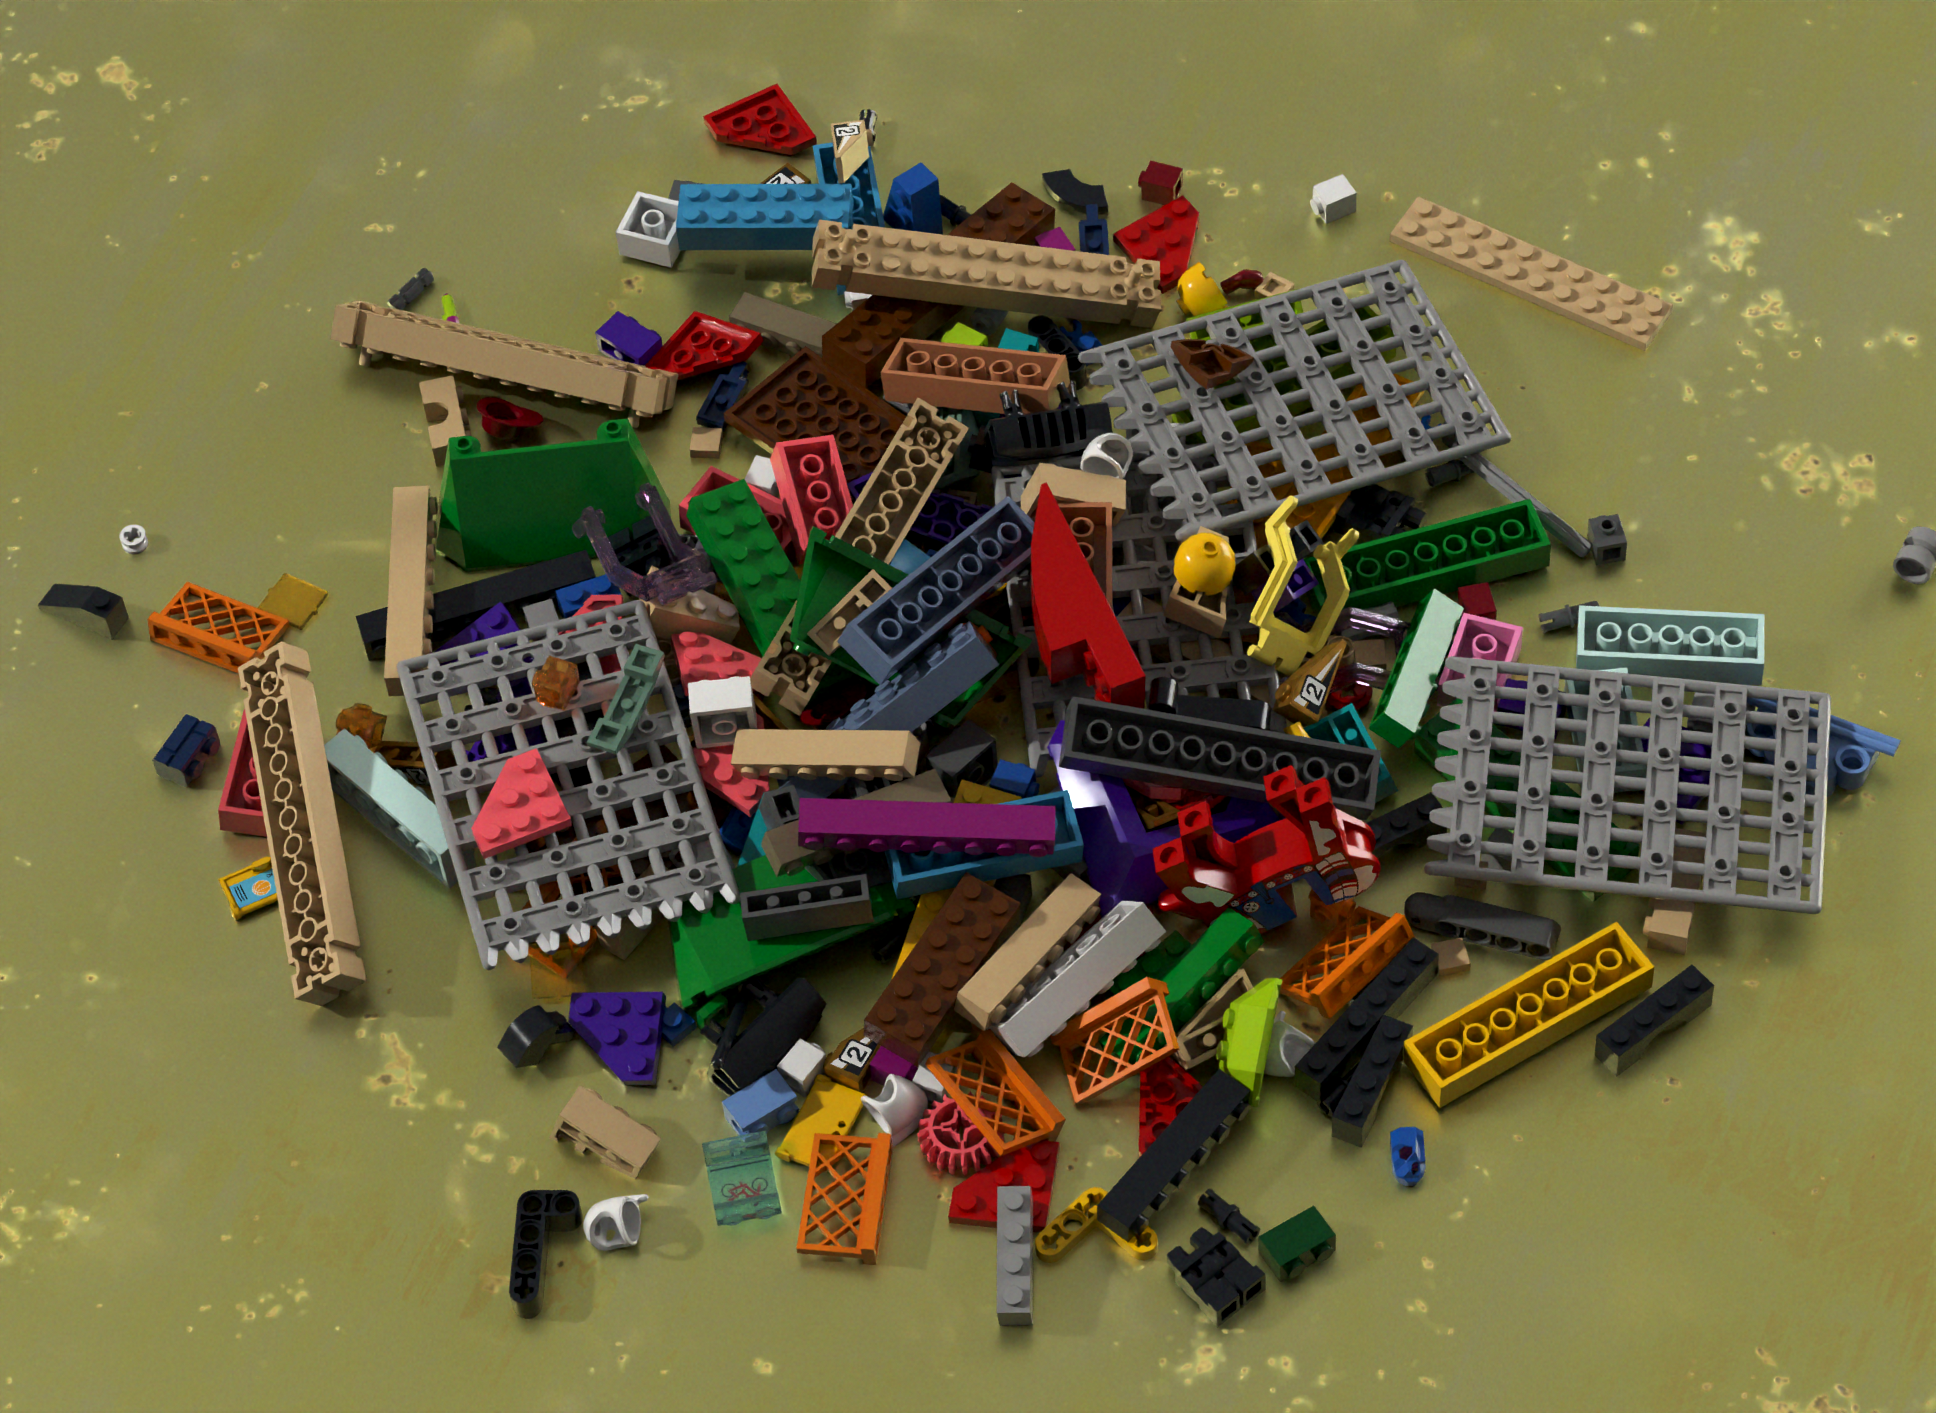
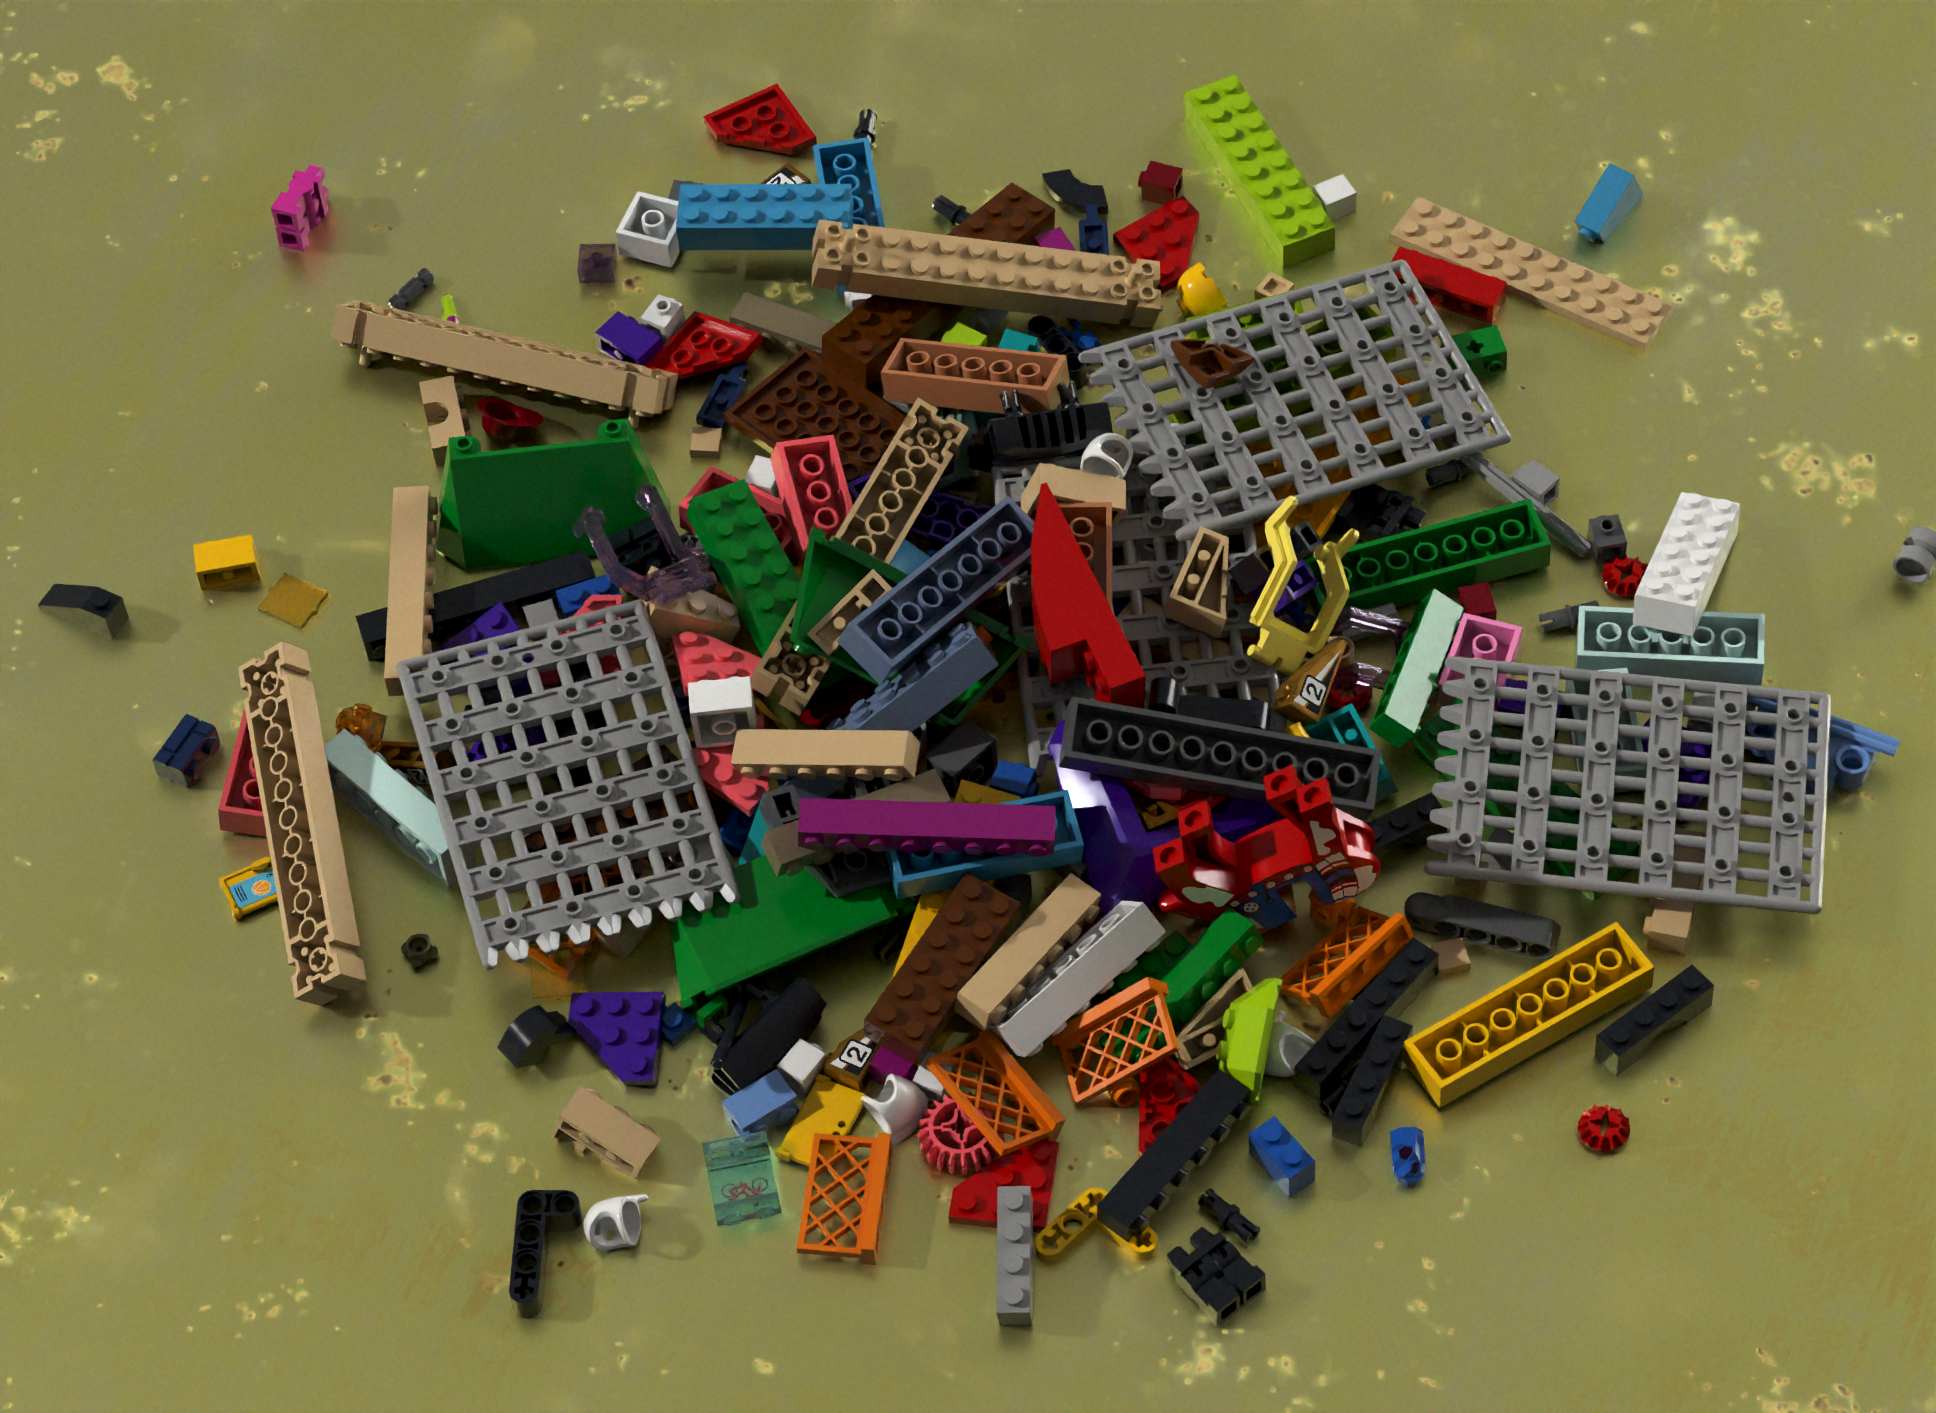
(138, 544): white bush -> none
(206, 643): orange fence -> none
(226, 562): none -> yellow brick
(300, 208): none -> dark pink hips
(417, 942): none -> olive plate
(519, 807): coral plate -> none
(556, 682): clear orange brick -> none
(597, 263): none -> piece
(629, 700): sand green slope -> none
(663, 316): none -> white brick
(806, 907): dark grey brick -> none
(850, 147): tan slope -> none
(915, 202): blue wedge -> none
(1124, 1093): none -> orange cone
(1204, 563): yellow cylinder -> none
(1244, 279): dark red arm -> none
(1259, 171): none -> lime brick
(1281, 1157): none -> blue brick
(1297, 1244): dark green brick -> none
(1370, 653): tan tile -> none
(1455, 286): none -> red brick
(1482, 350): none -> green brick
(1538, 481): none -> light grey brick
(1608, 204): none -> dark azure slope
(1613, 573): none -> red gear
(1613, 1138): none -> red gear
(1686, 564): none -> white brick

